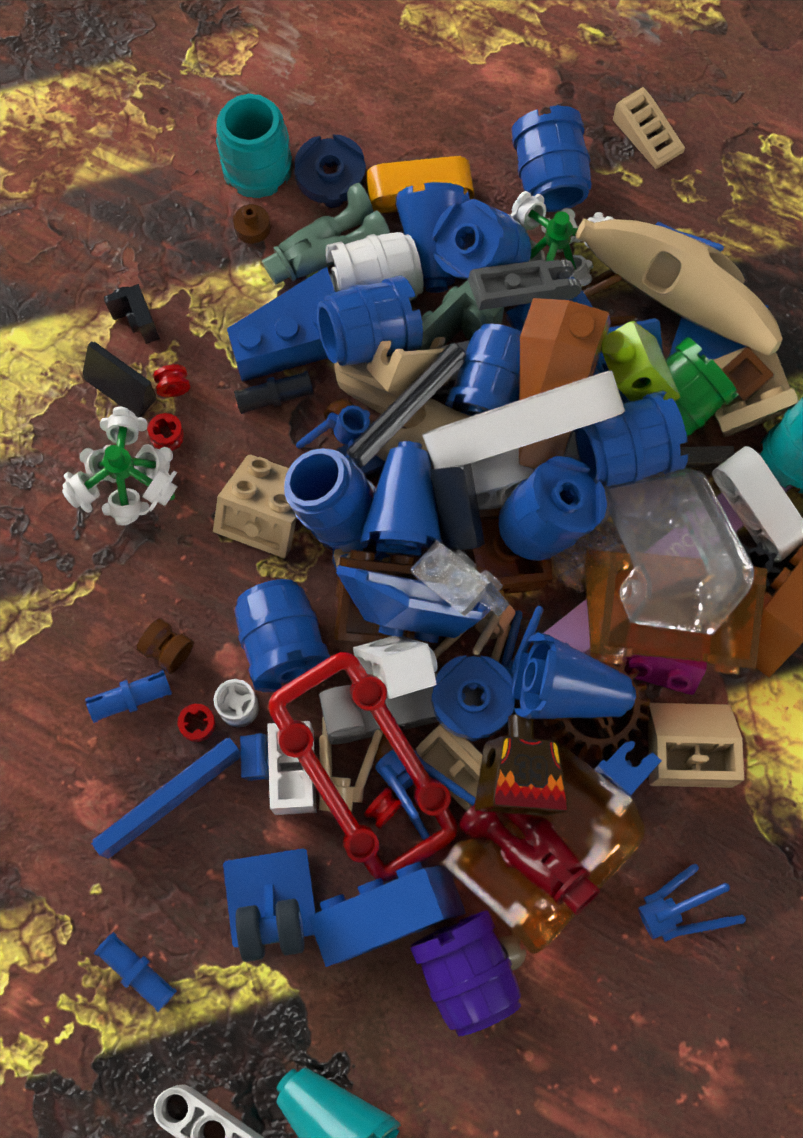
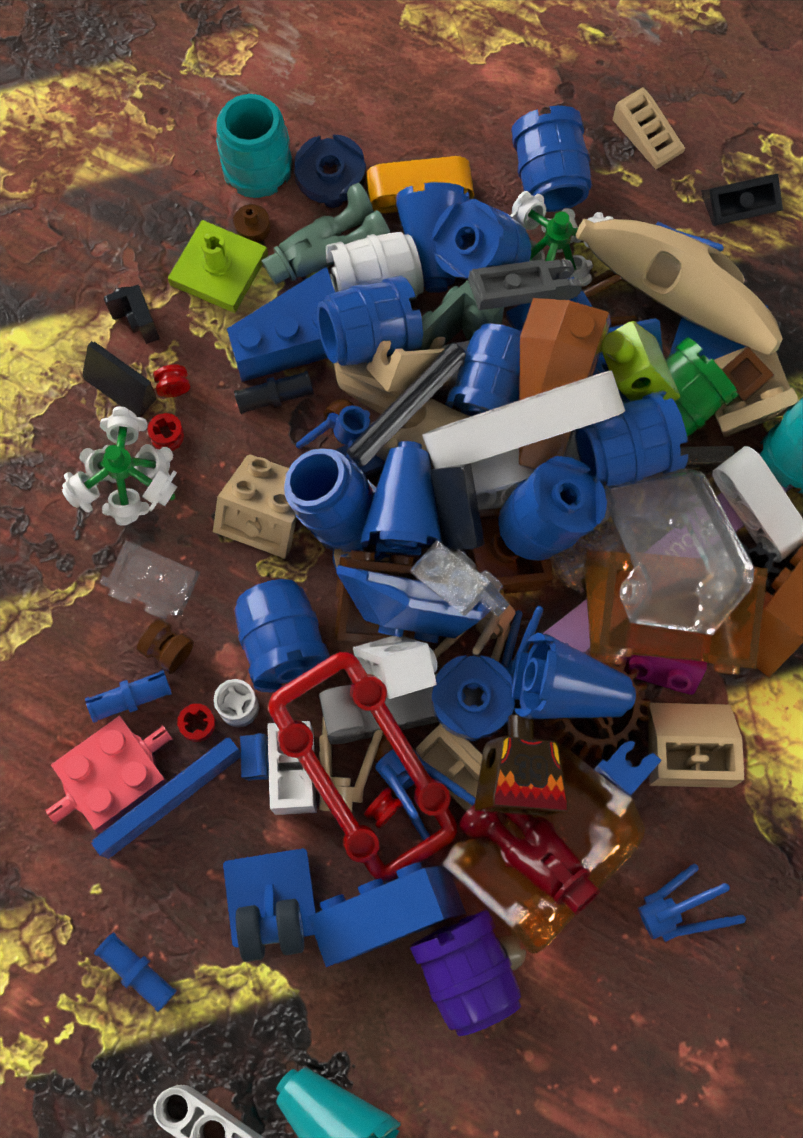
(108, 774): none -> coral plate
(152, 580): none -> clear bracket
(218, 266): none -> lime tile
(743, 199): none -> black slope

